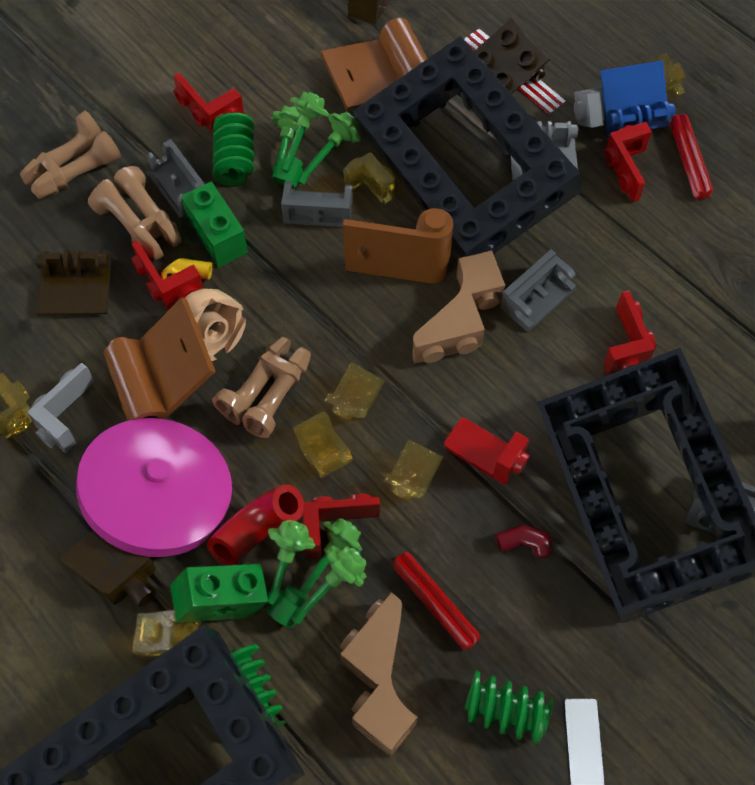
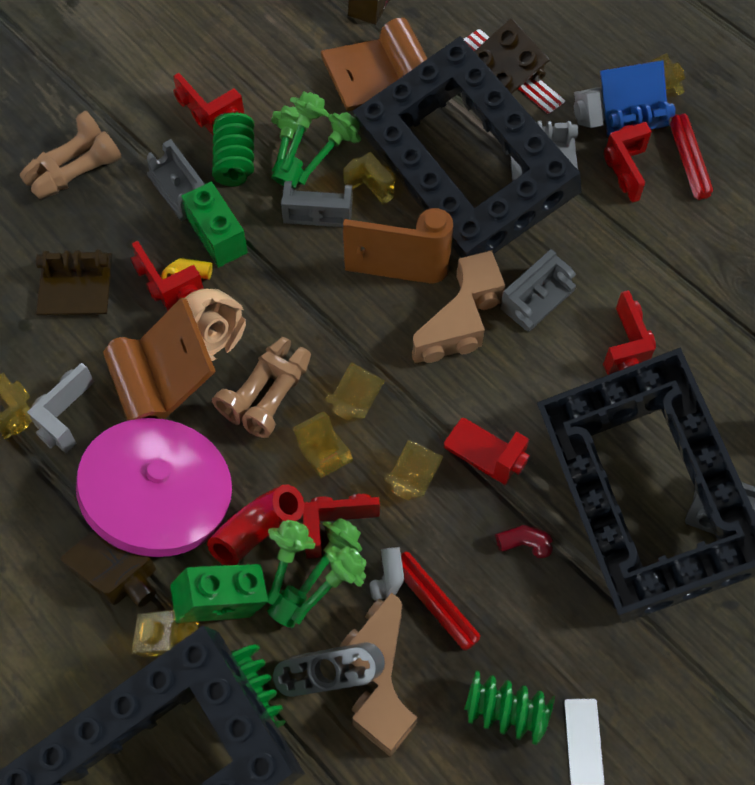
(131, 182): medium nougat piece -> none
(340, 657): none -> dark grey beam
(392, 577): none -> light grey arm

